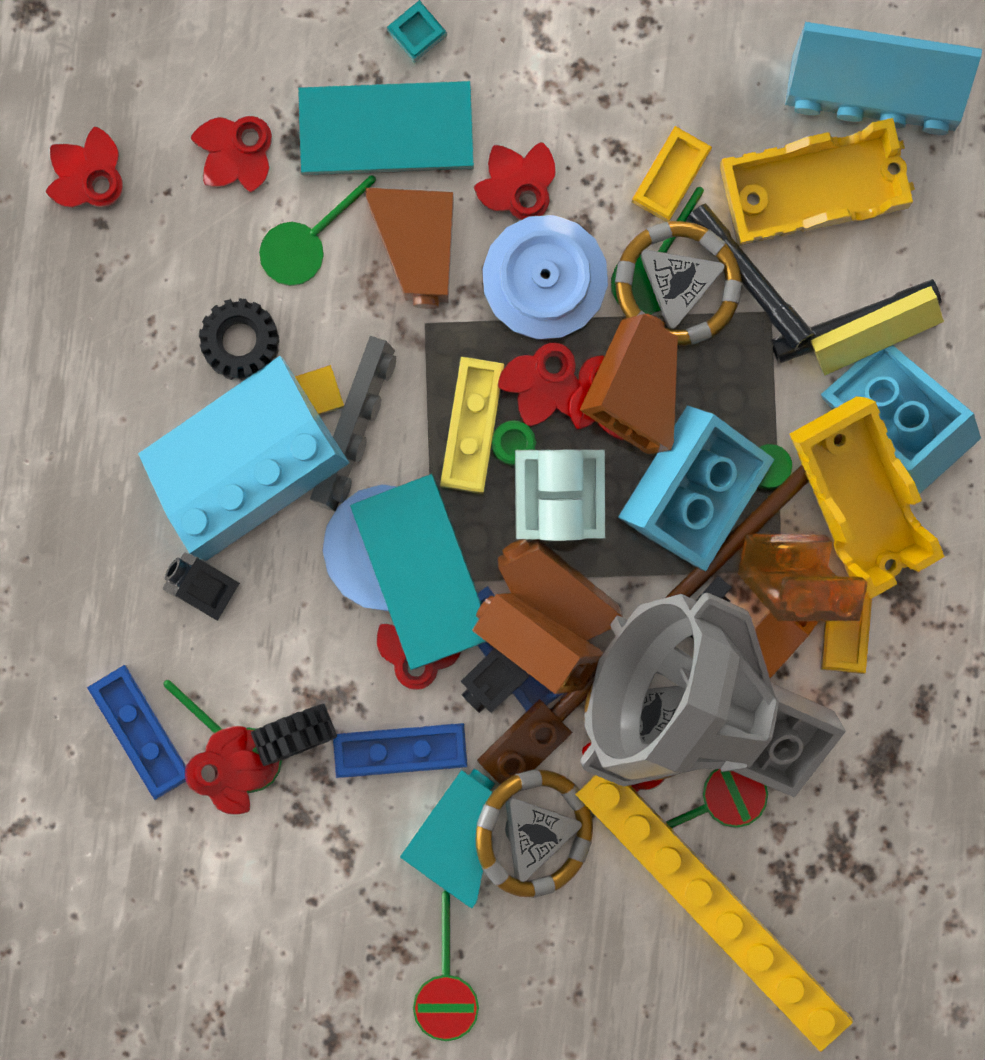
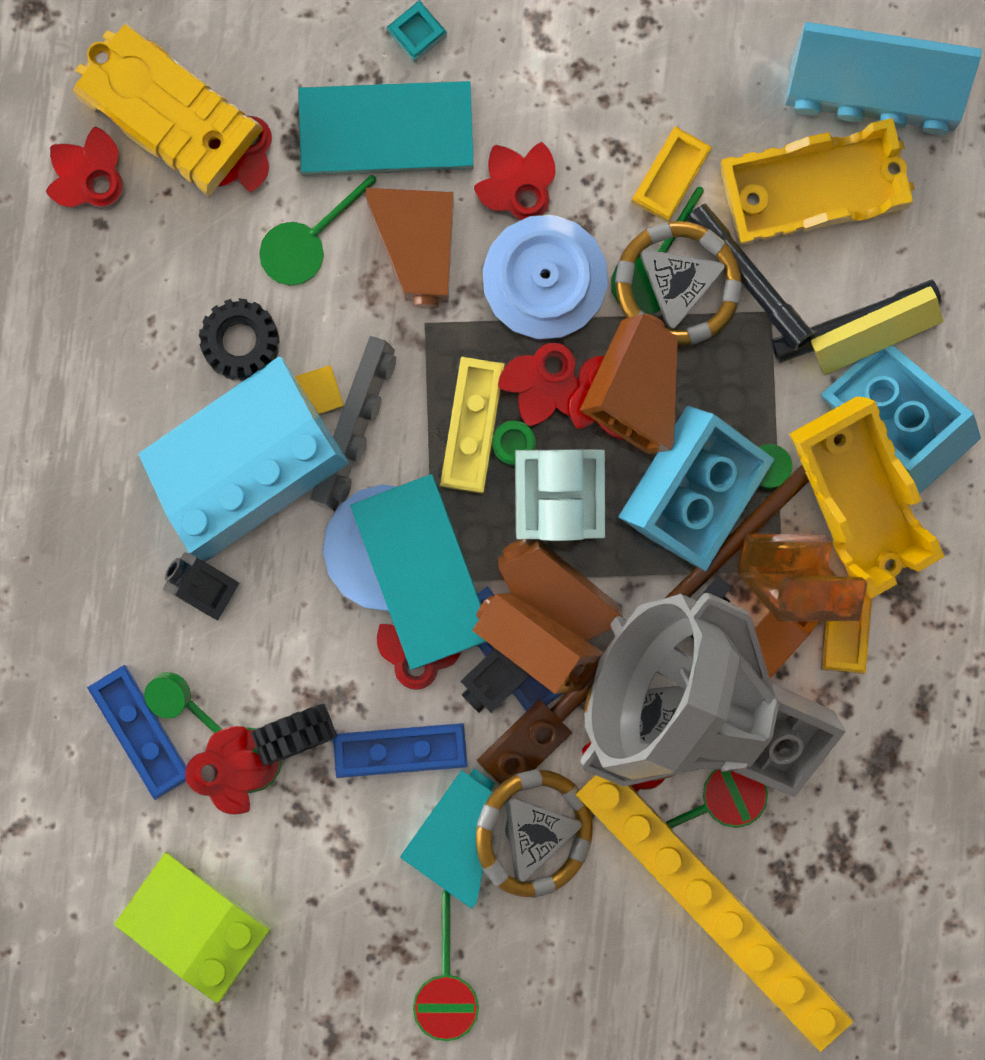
(165, 107): none -> yellow piece
(167, 695): none -> green tile
(193, 927): none -> lime slope

